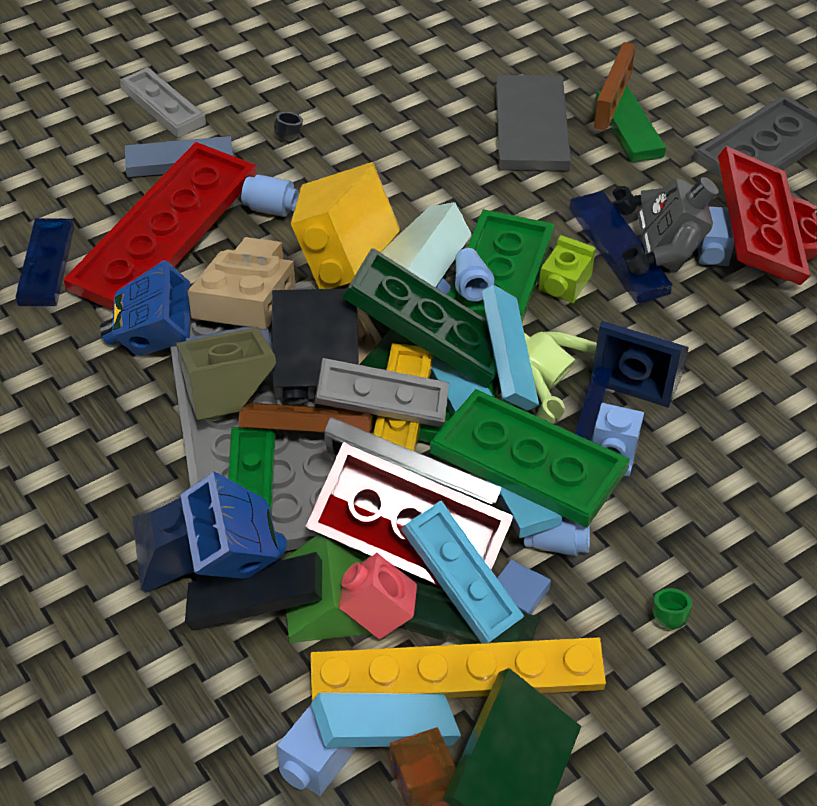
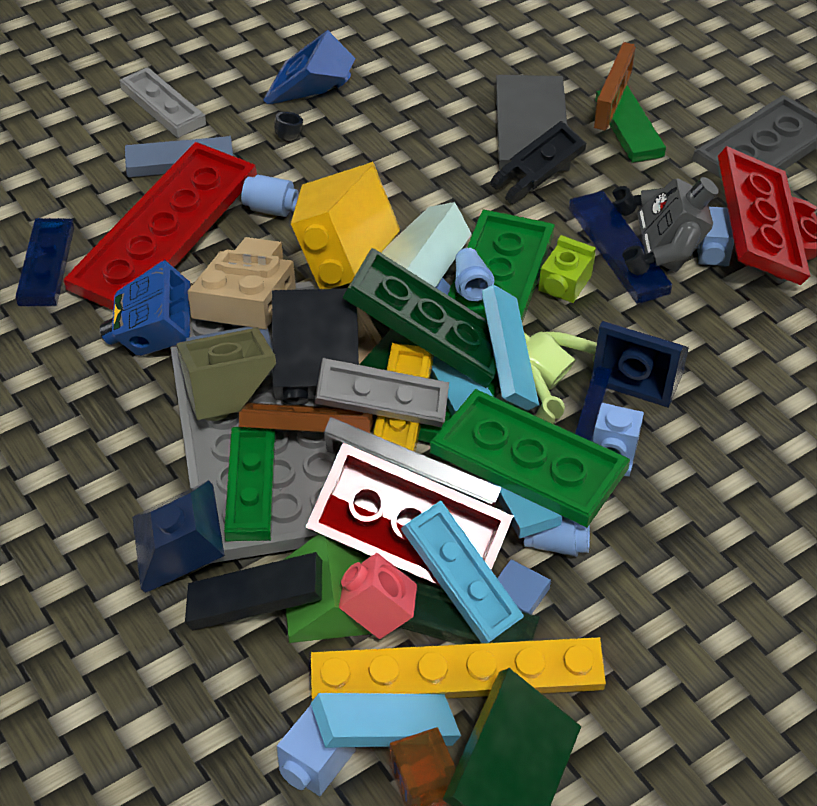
(229, 529): blue torso -> none
(312, 70): none -> blue slope
(539, 161): none -> black hinge
(671, 608): green hinge -> none

